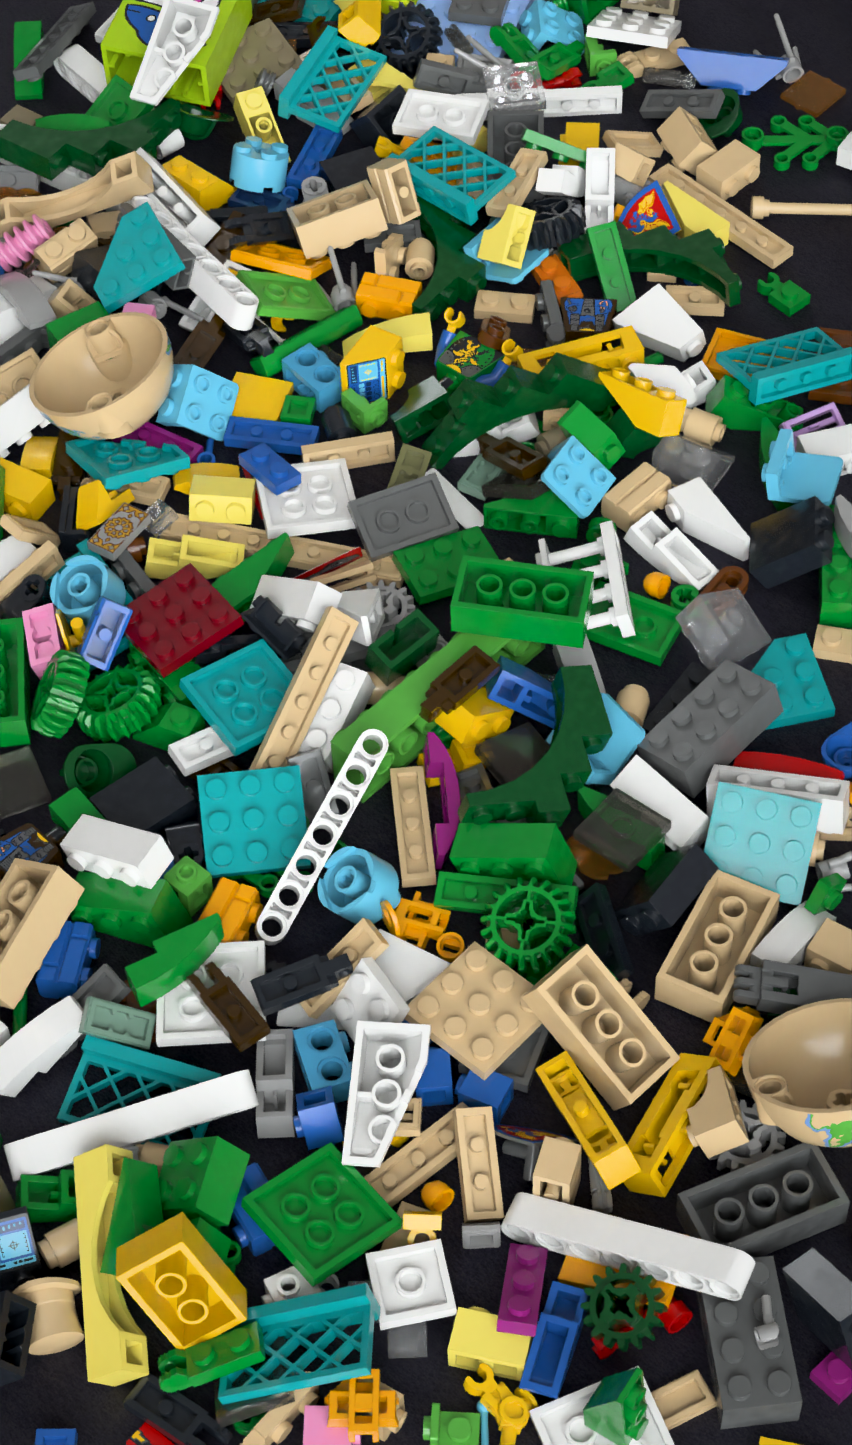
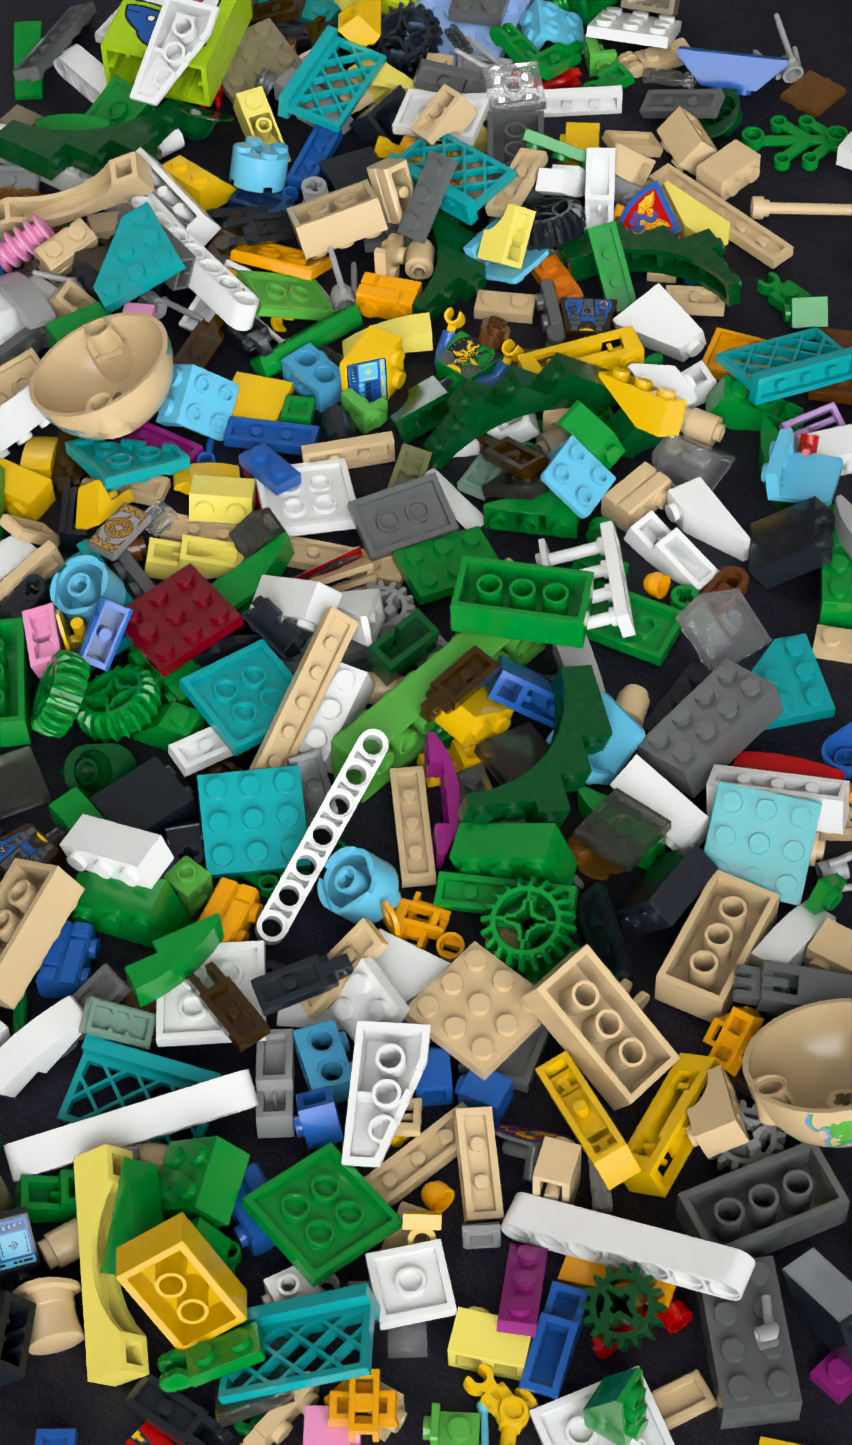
(256, 531): none -> clear smoke brick
(427, 196): none -> dark grey plate
(444, 114): none -> tan arch
(806, 312): none -> brick
(808, 443): none -> red hand

